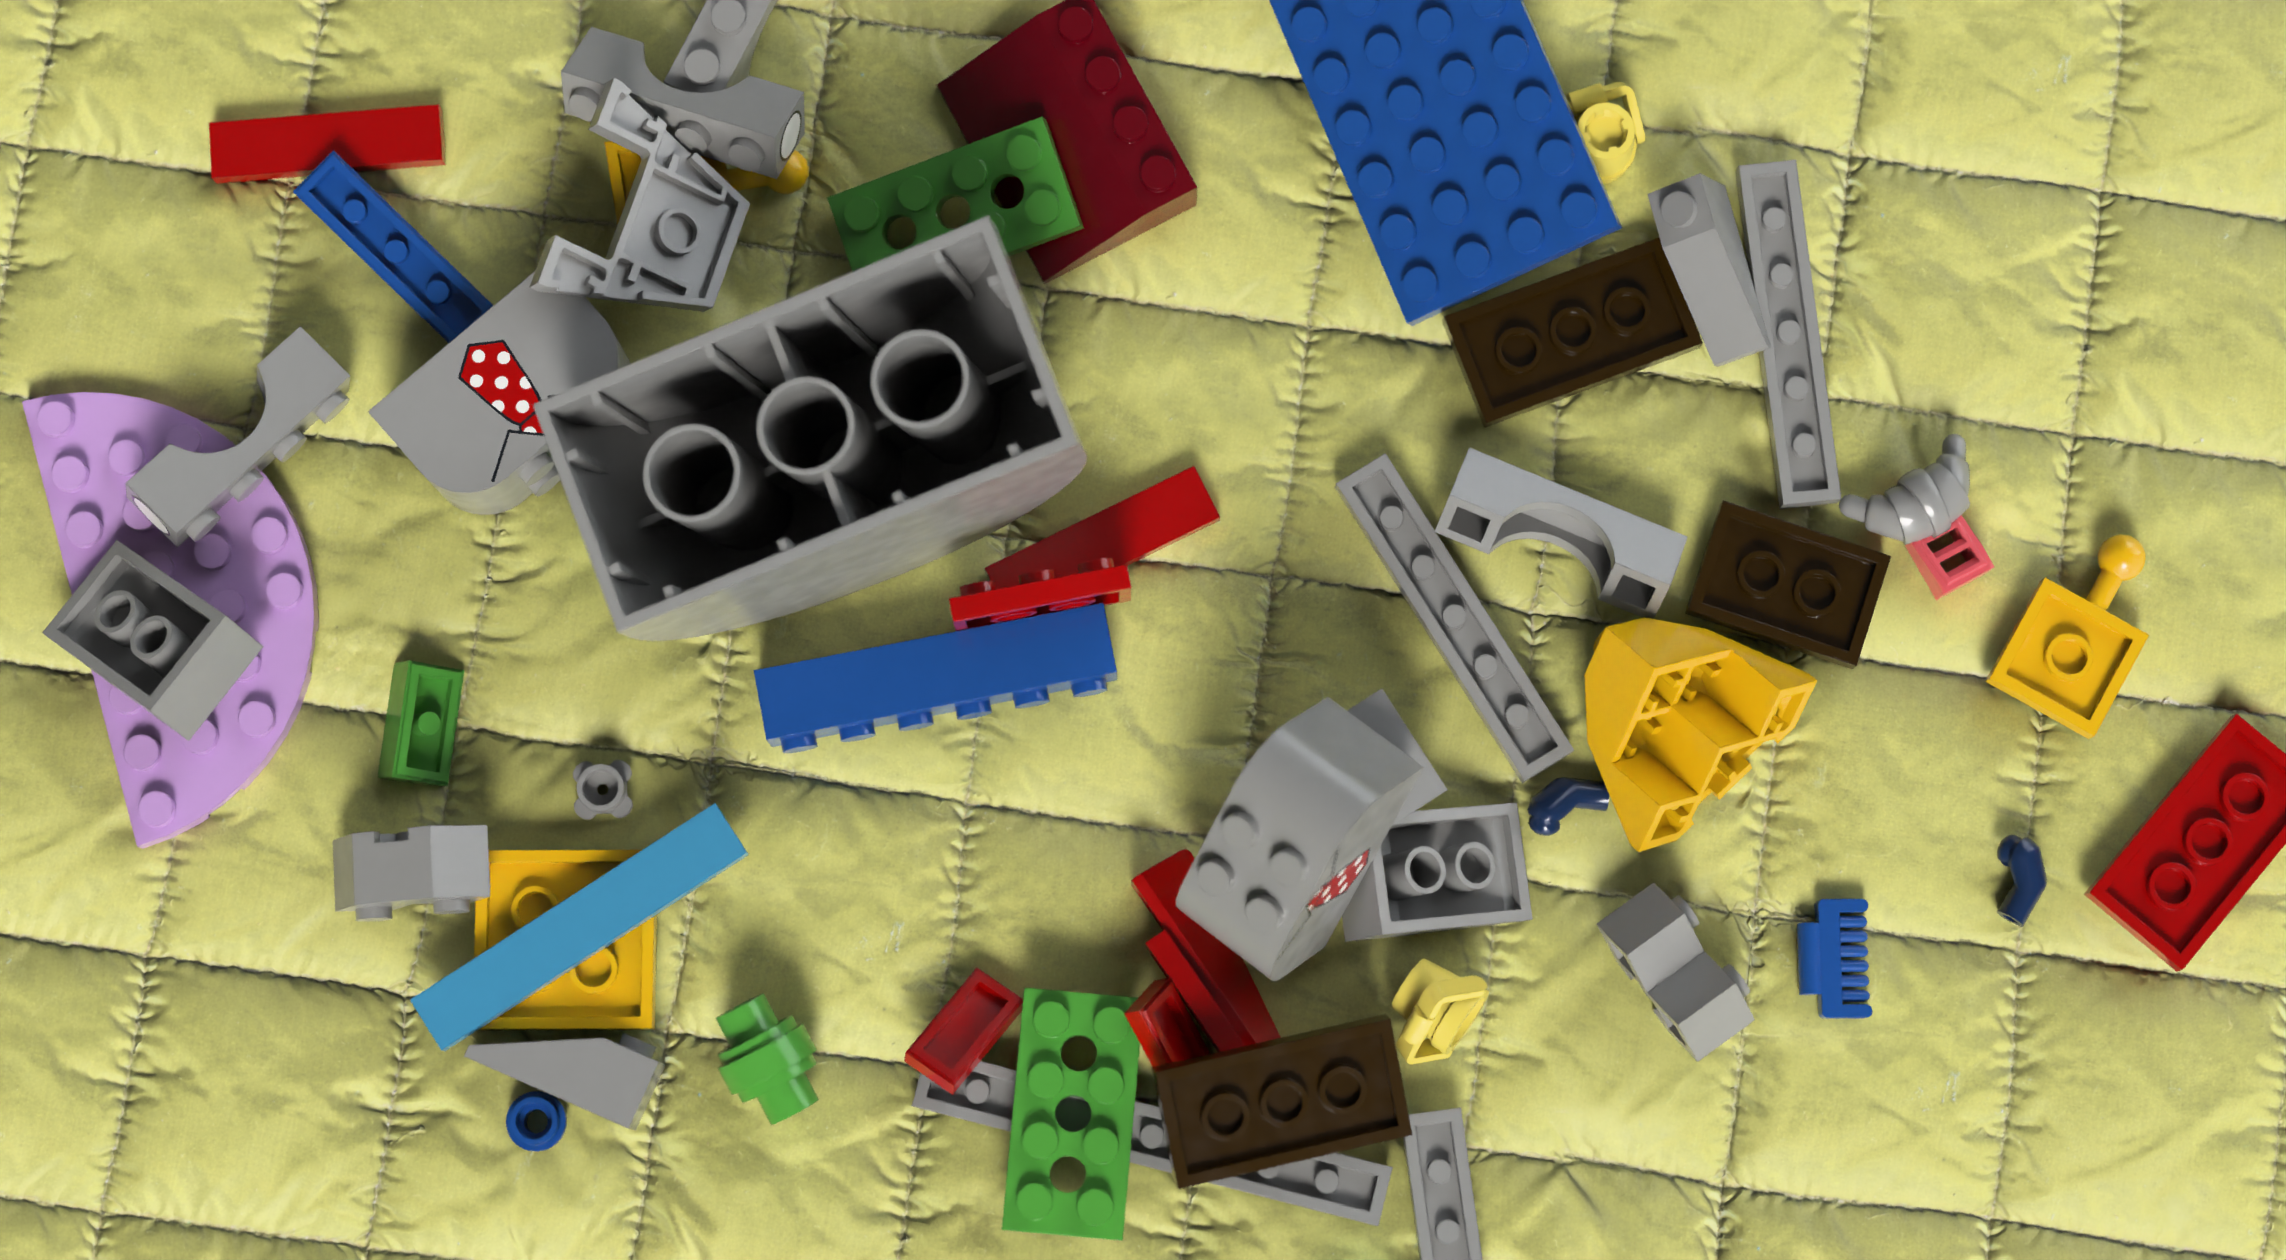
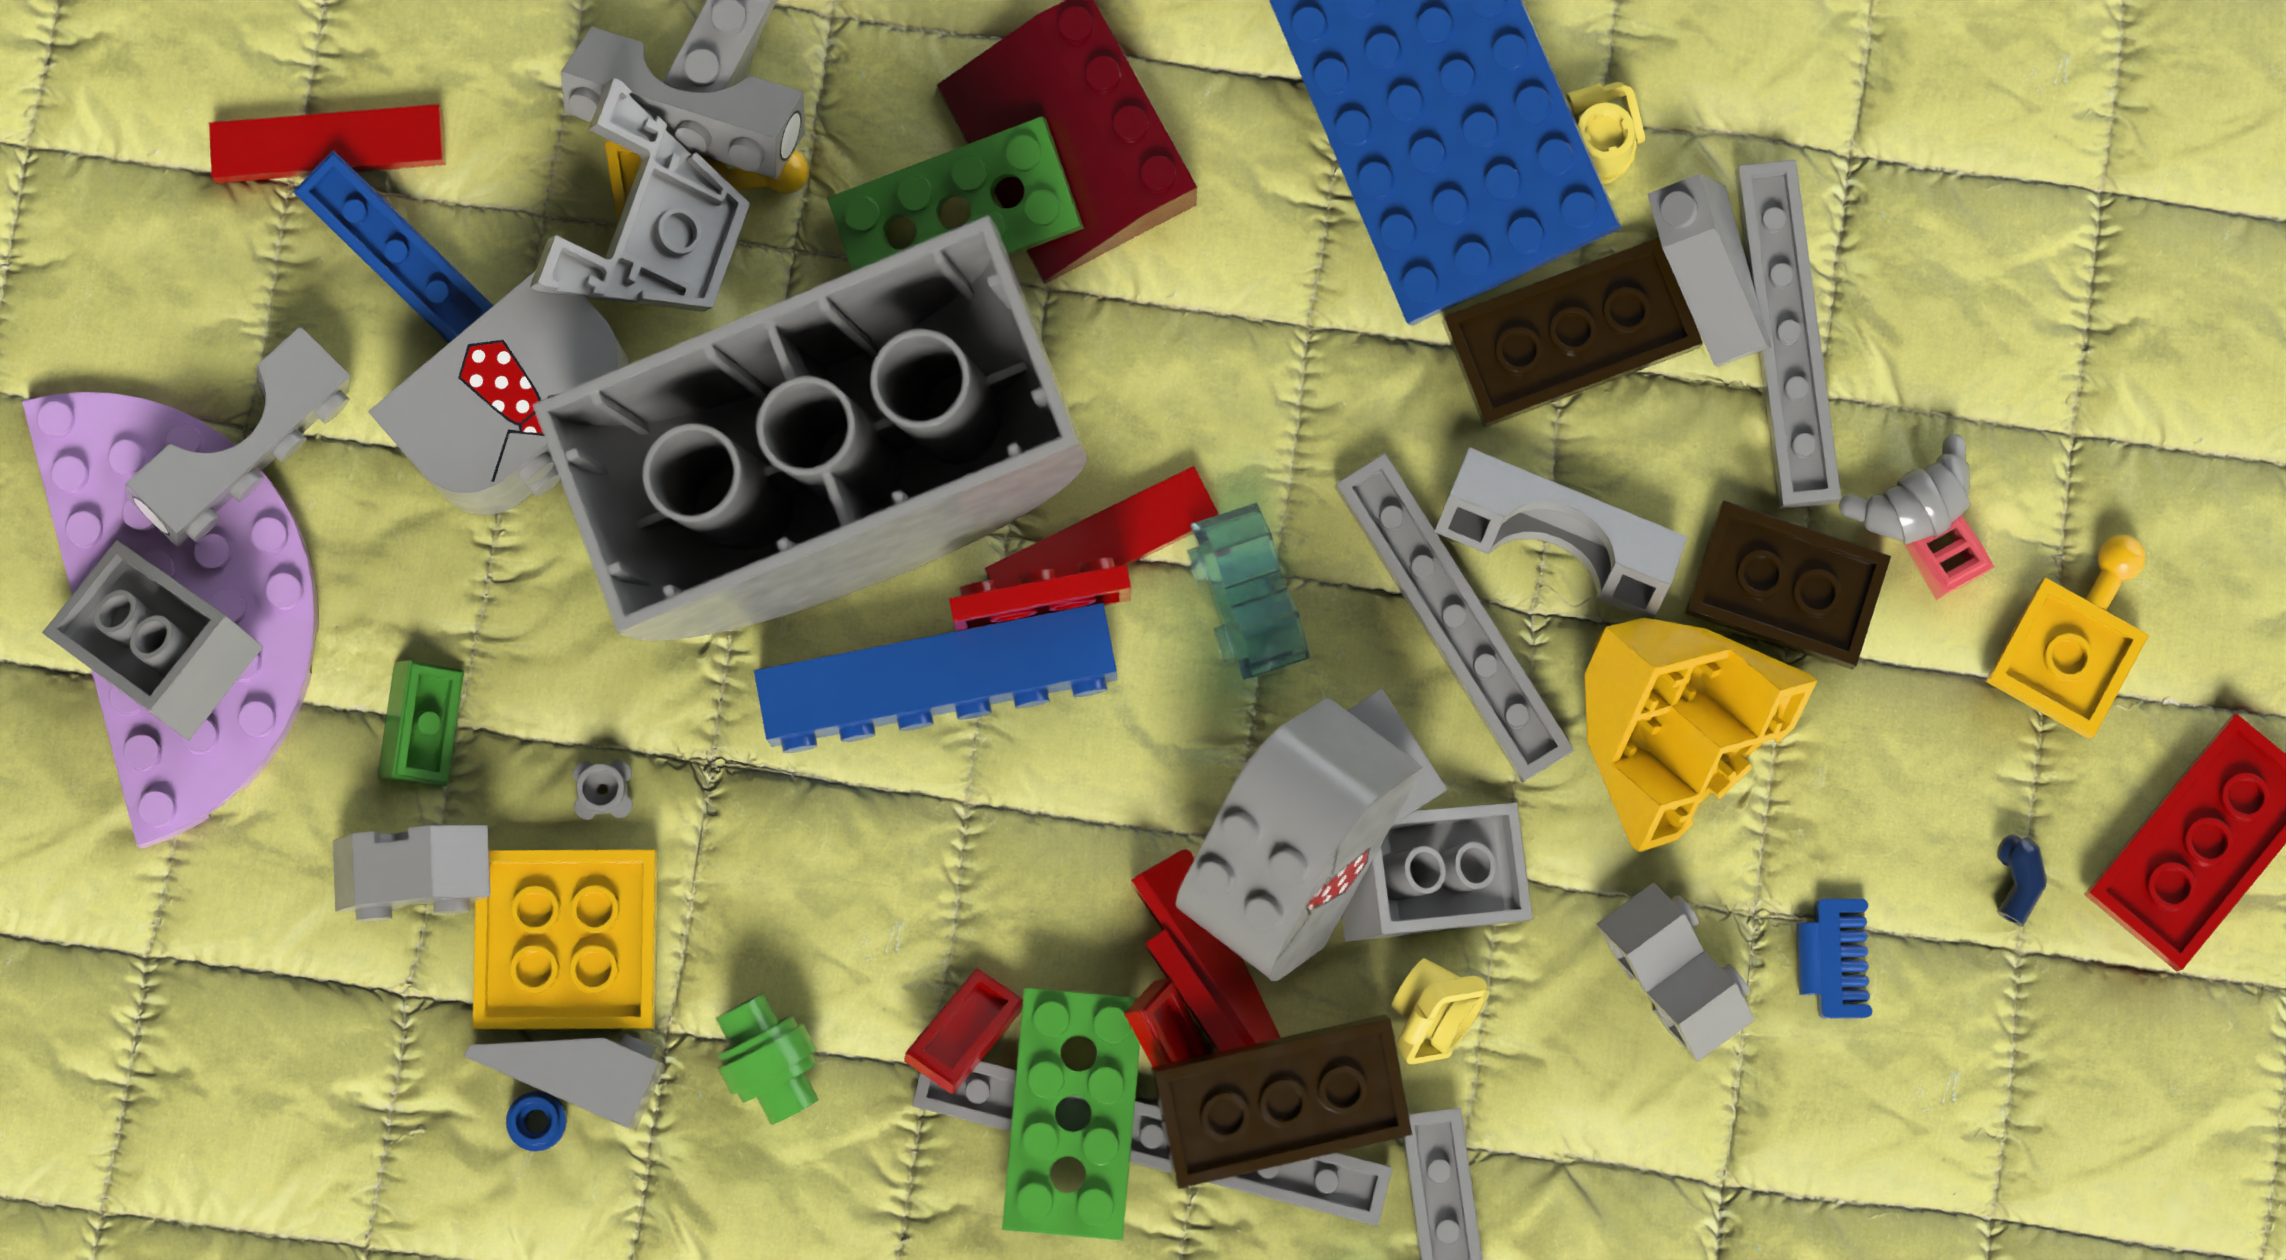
(579, 927): dark azure tile -> none
(1248, 591): none -> clear light blue brick
(1561, 798): dark blue arm -> none

